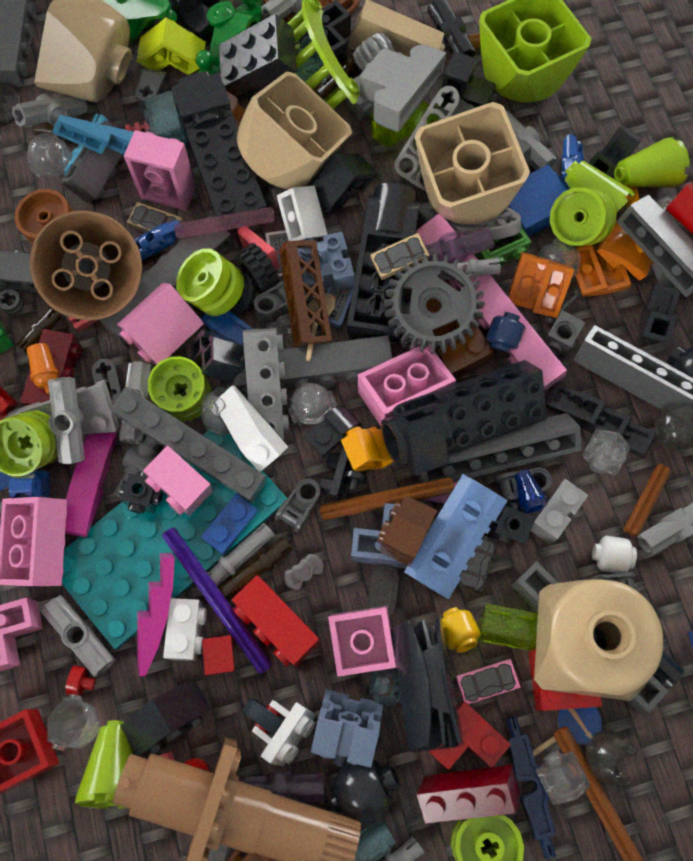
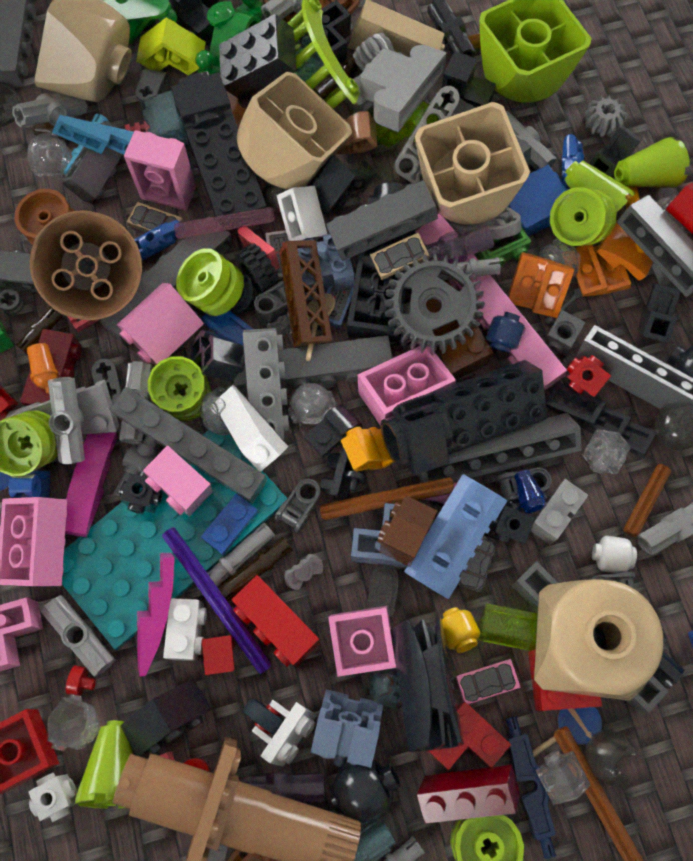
(63, 793): none -> white brick
(363, 134): none -> nougat brick
(382, 220): none -> dark grey brick
(594, 382): none -> red brick
(605, 116): none -> light grey gear

